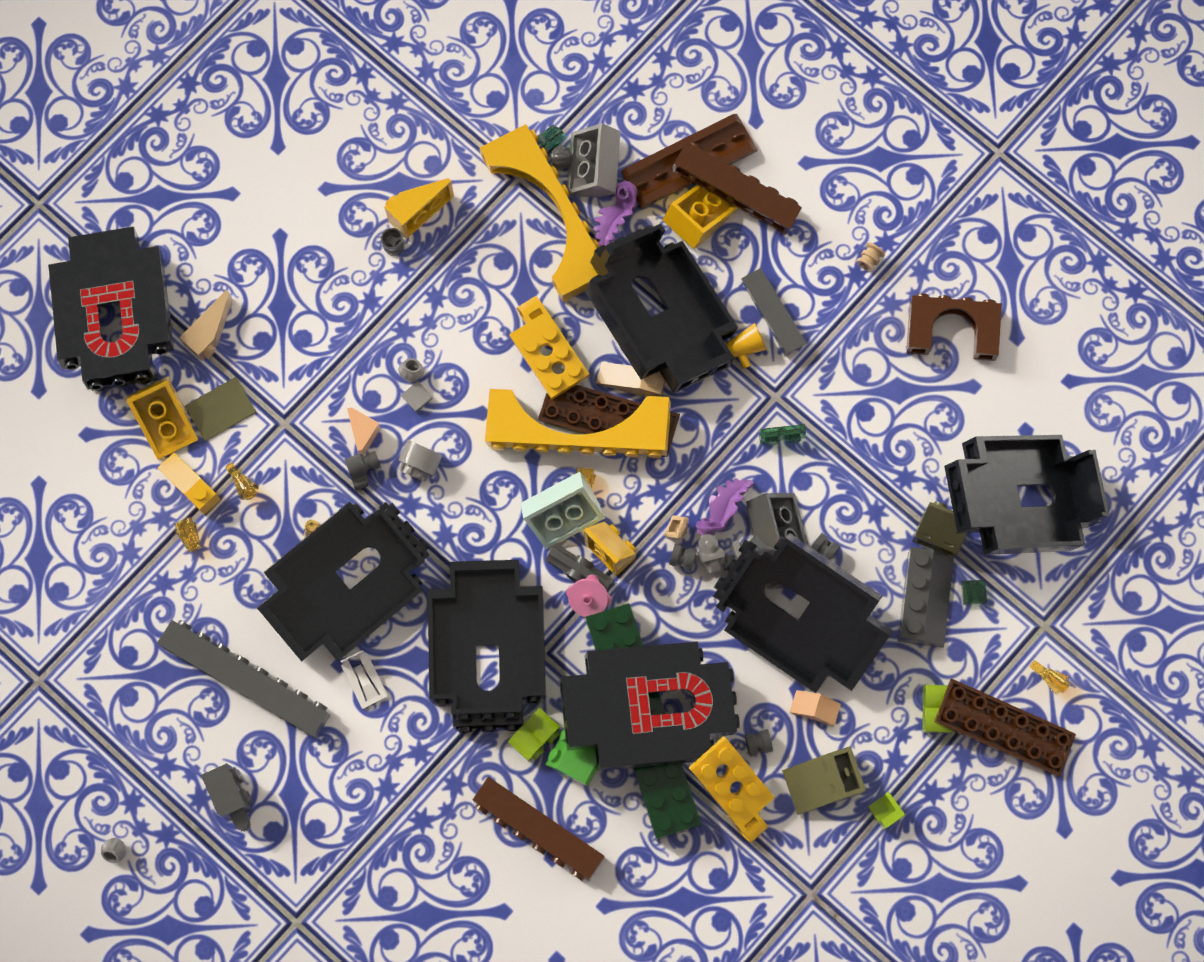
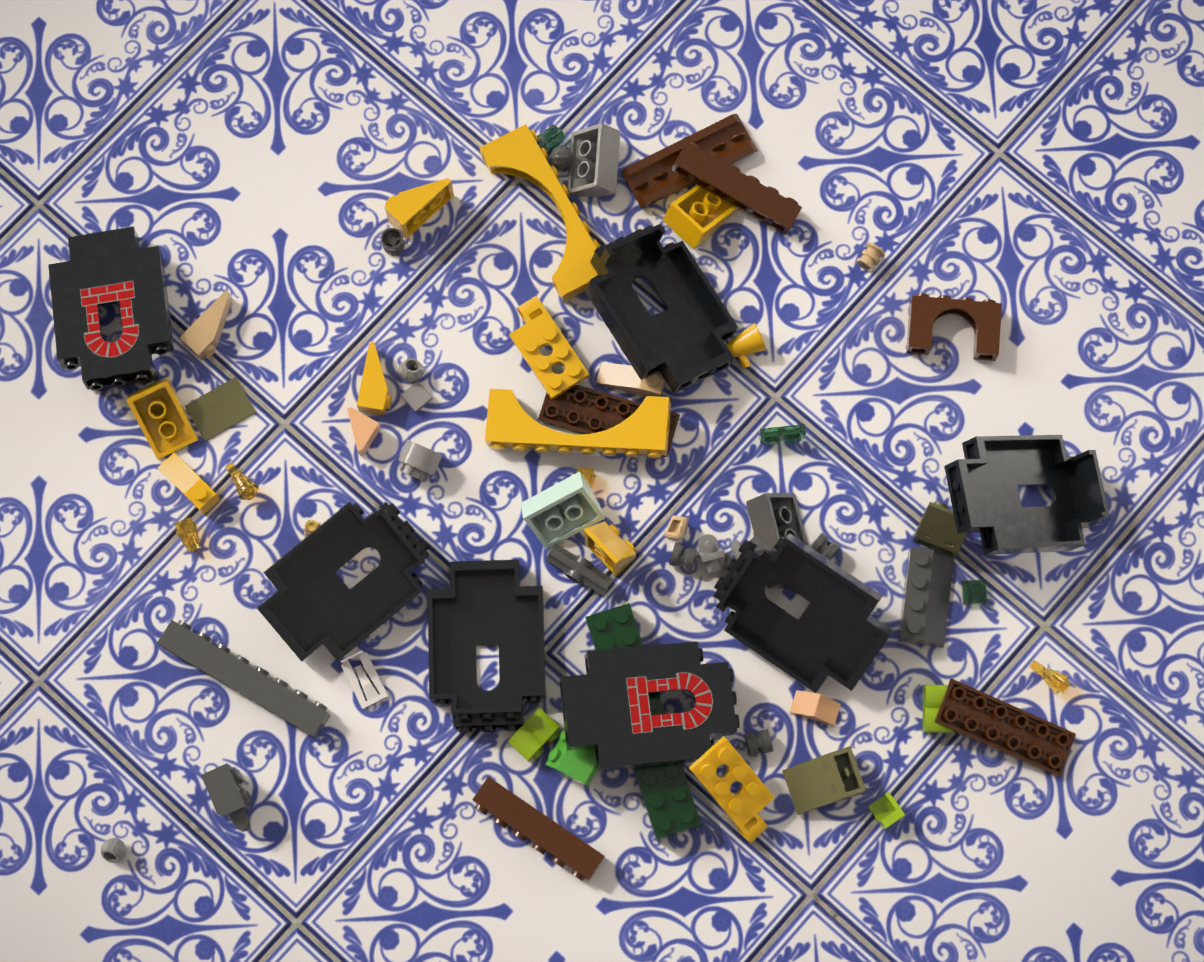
(358, 468): dark grey piece -> none
(373, 391): none -> yellow slope
(588, 596): bright pink piece -> none
(615, 214): medium lavender plant -> none
(723, 506): medium lavender plant -> none
(773, 311): dark grey slope -> none

